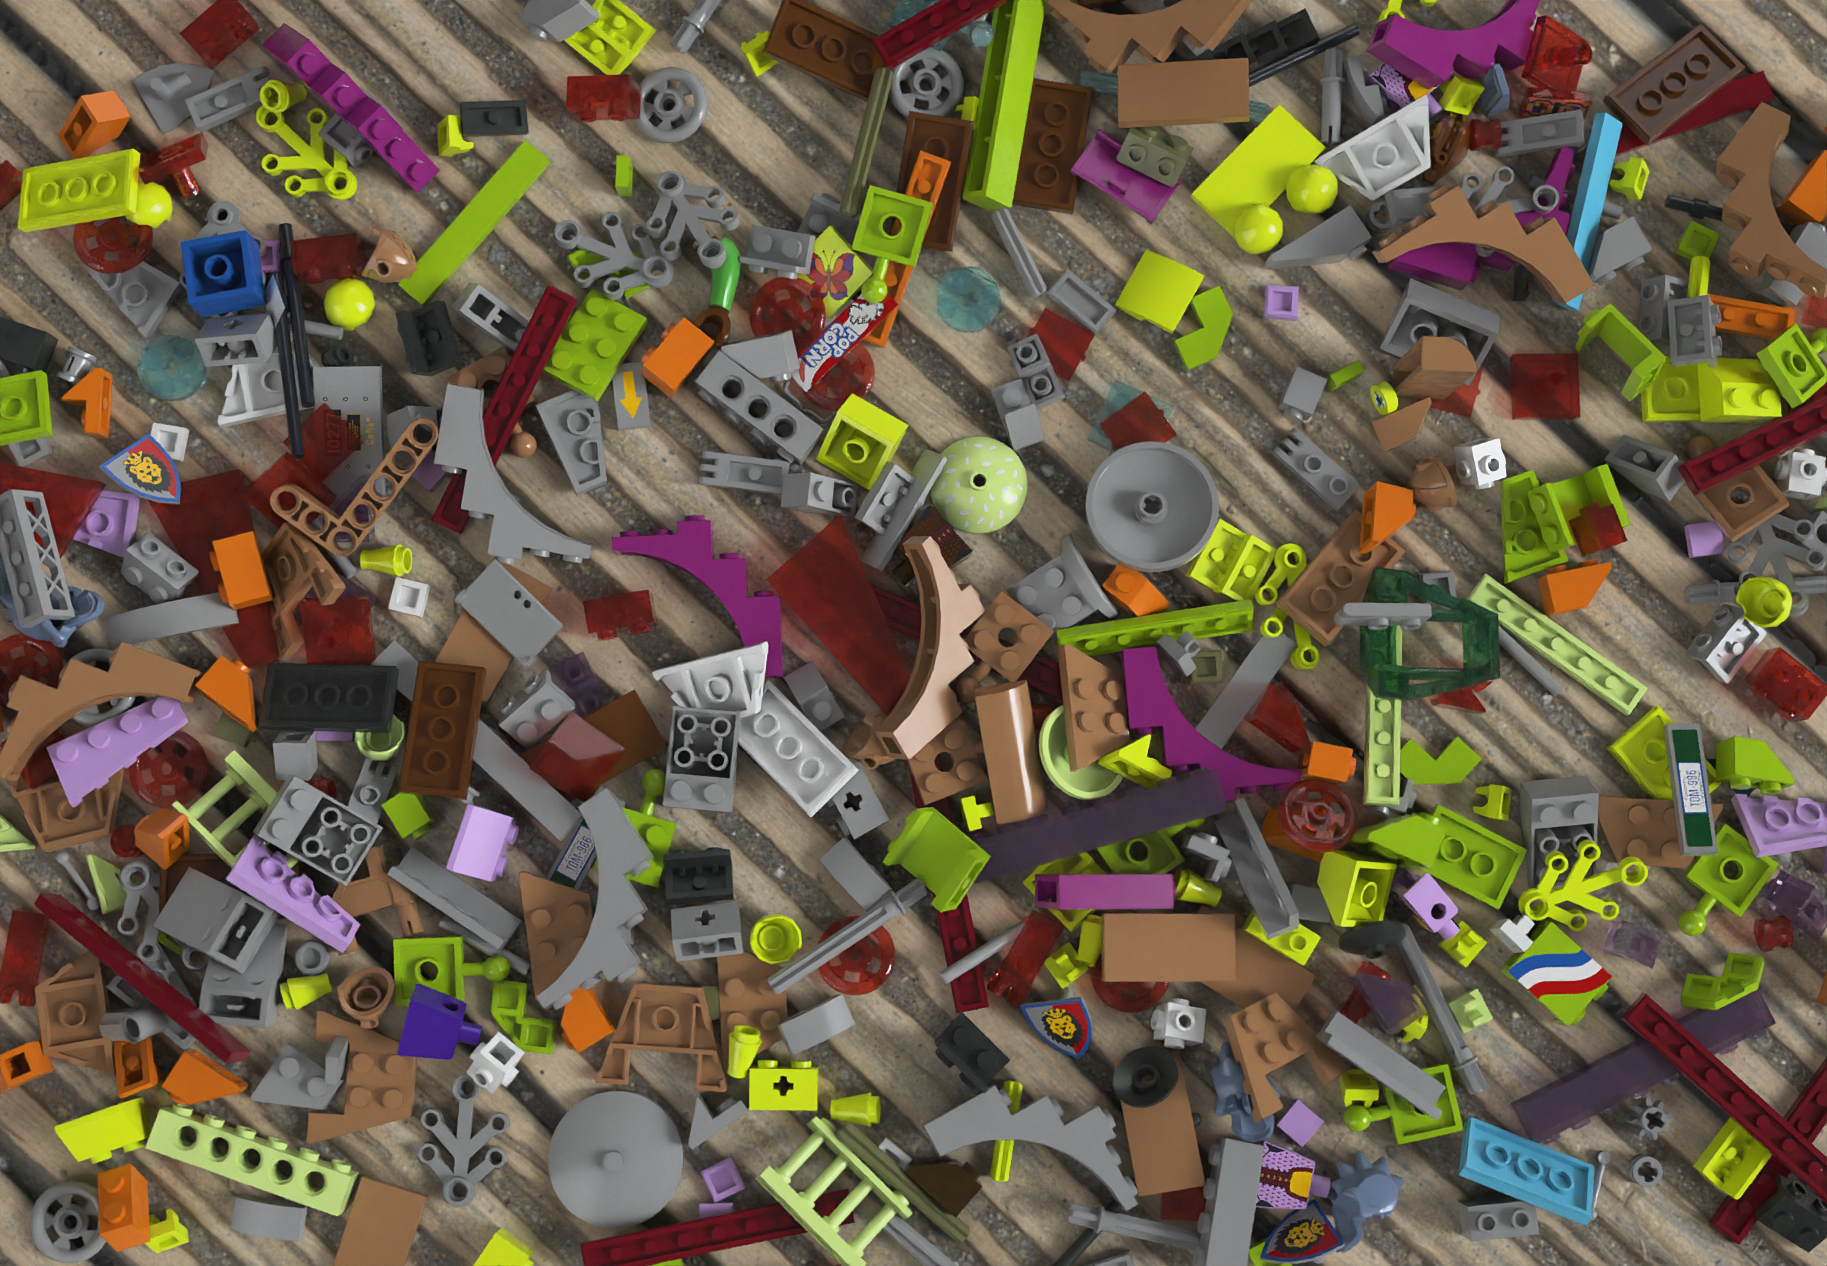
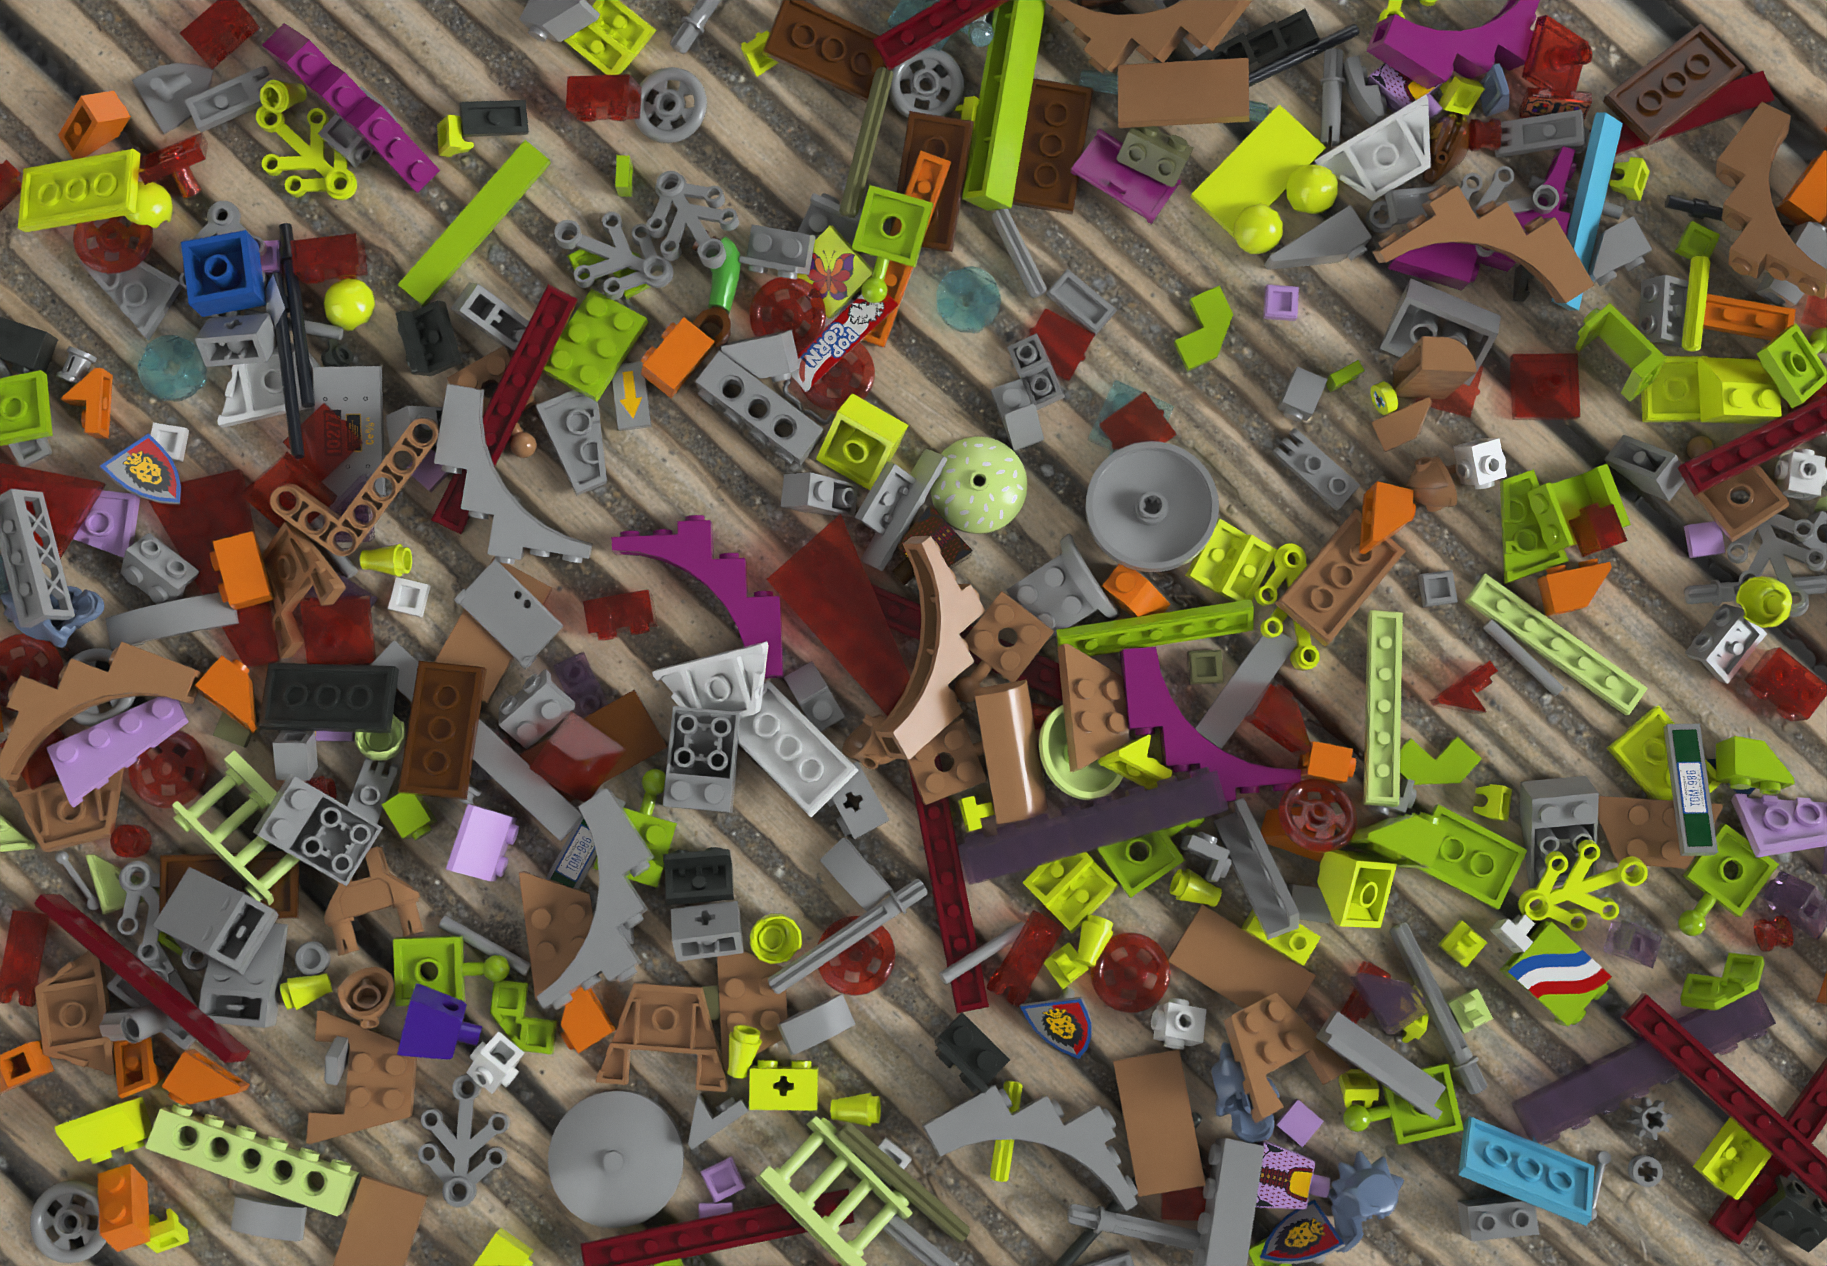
(163, 836): orange slope -> none
(280, 888): lavender wing -> none
(296, 1081): light grey wing -> none
(391, 259): medium nougat helmet -> none
(456, 898): light grey fence -> none
(744, 473): light grey hinge -> none
(938, 856): lime panel -> none
(947, 1182): dark brown slope -> none
(1104, 891): magenta slope -> none
(1141, 1067): pearl dark grey dish -> none
(1159, 291): neon yellow slope -> none
(1168, 947): medium nougat tile -> none
(1180, 651): light grey tile -> none
(1372, 938): pearl dark grey dish -> none
(1378, 647): clear green windscreen -> none
(1382, 615): light grey hinge -> none
(1425, 901): lavender torso -> none
(1693, 331): light grey bracket -> none

